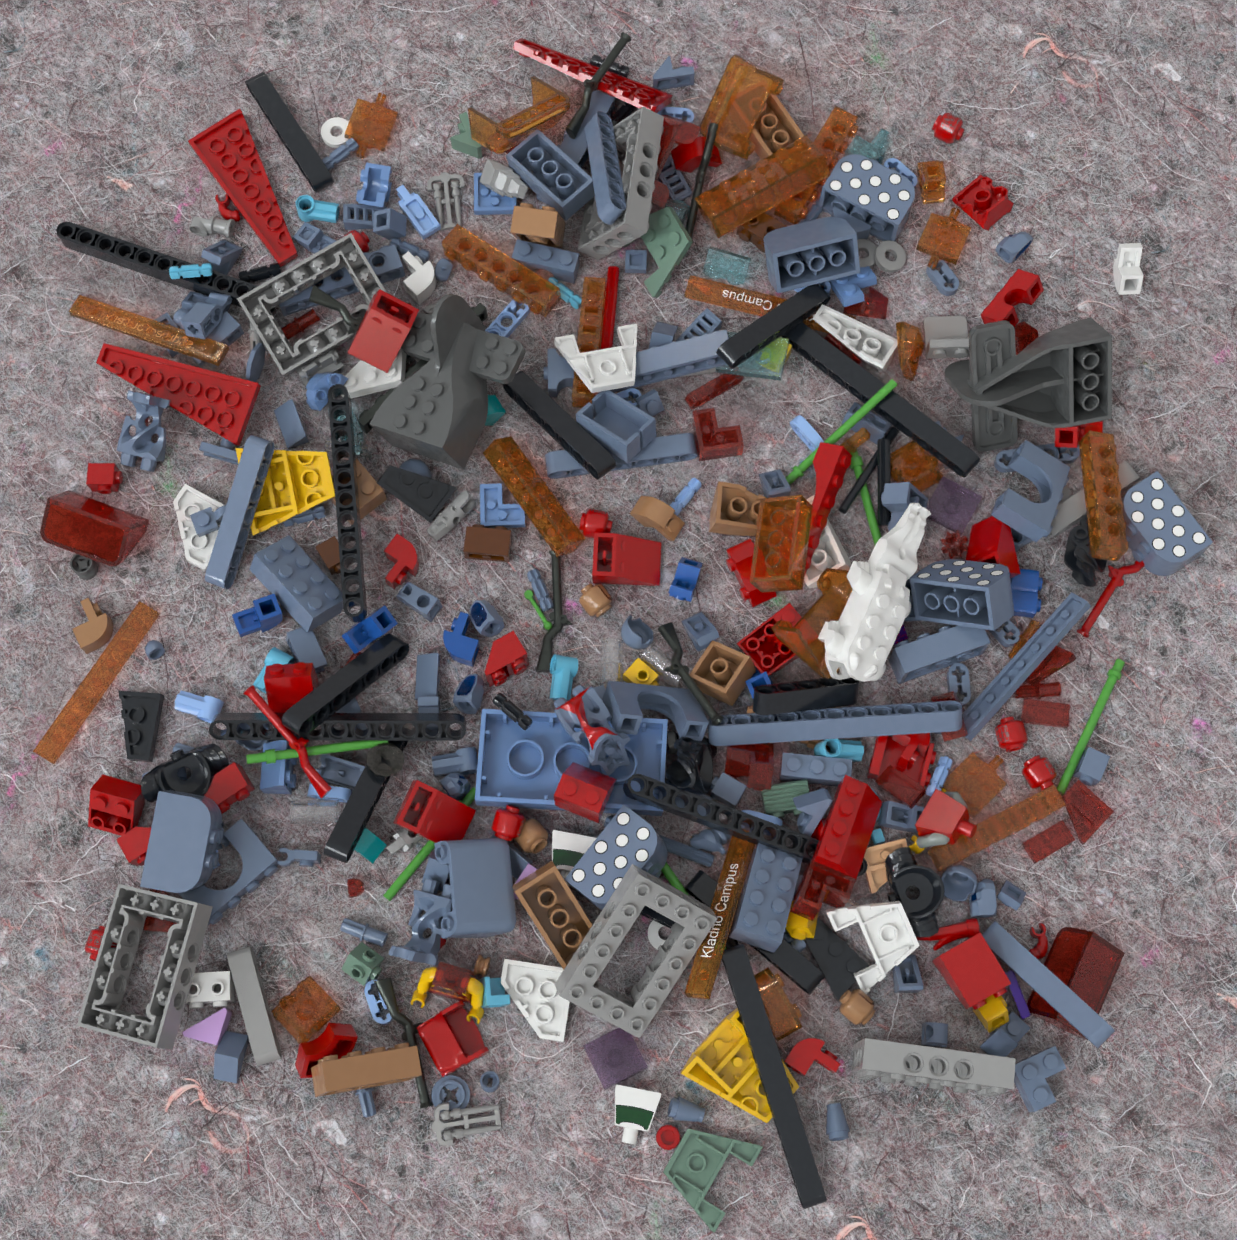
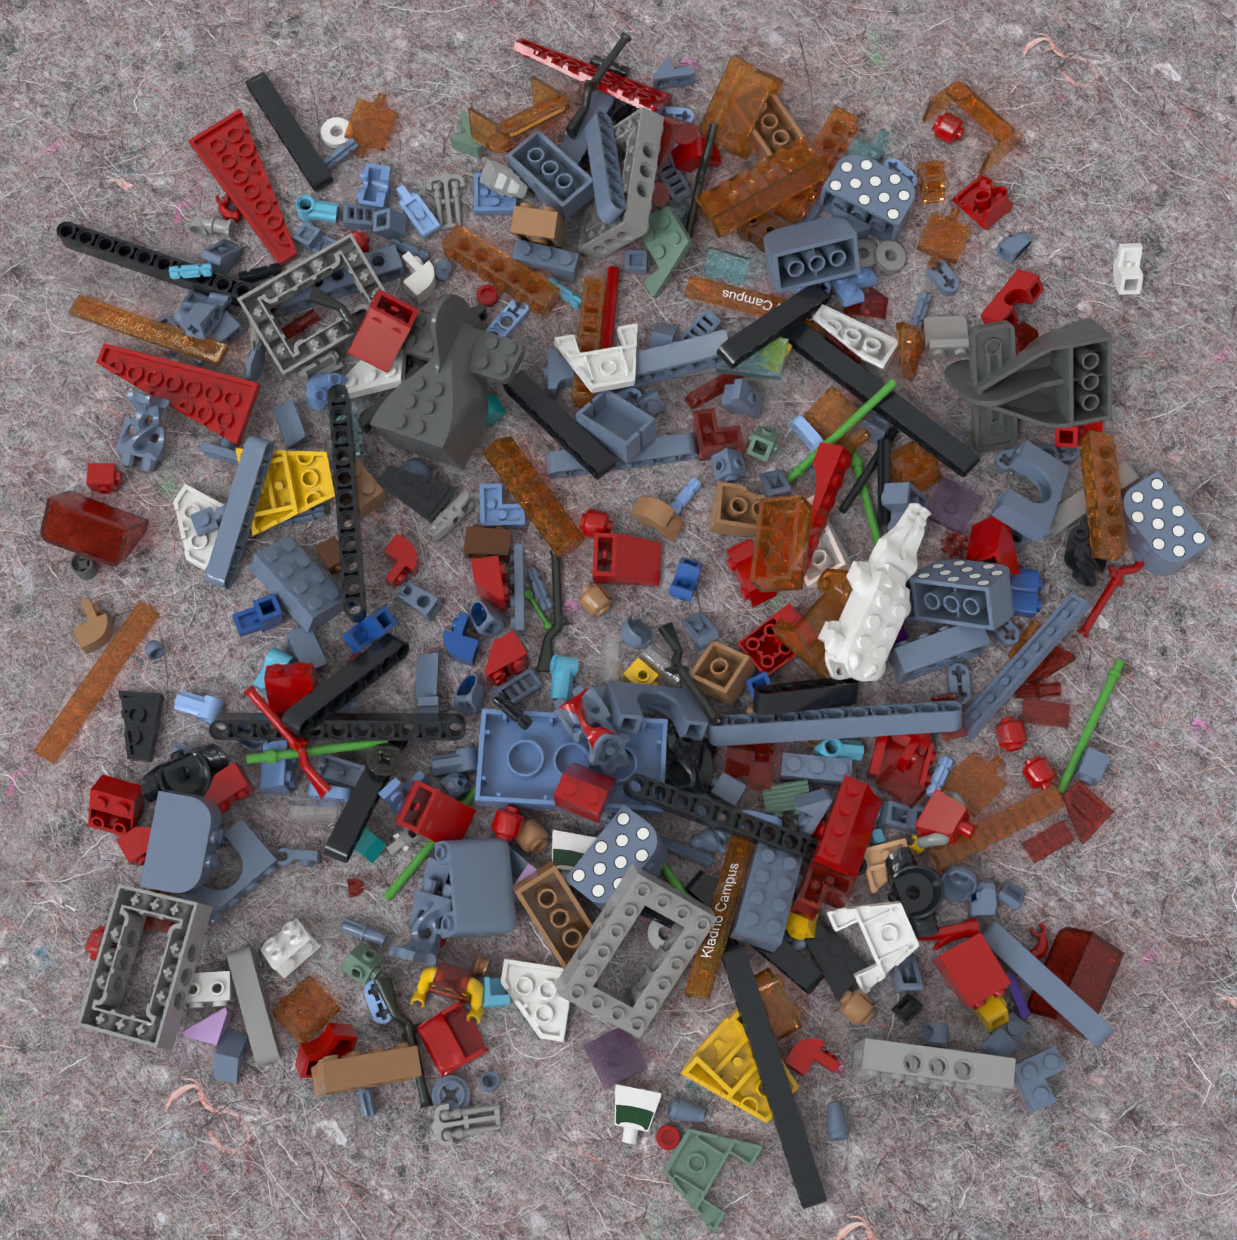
(289, 948): none -> white bracket
(395, 792): none -> medium blue plate
(487, 295): none -> red tile
(489, 581): none -> red slope
(518, 599): none -> sand blue plate
(521, 696): none -> sand blue slope
(728, 466): none -> sand blue brick
(742, 399): none -> sand blue brick
(763, 443): none -> sand green brick
(830, 413): none -> clear orange slope
(907, 1008): none -> pearl dark grey slope
(920, 309): none -> sand blue axle
(981, 112): none -> clear orange windscreen

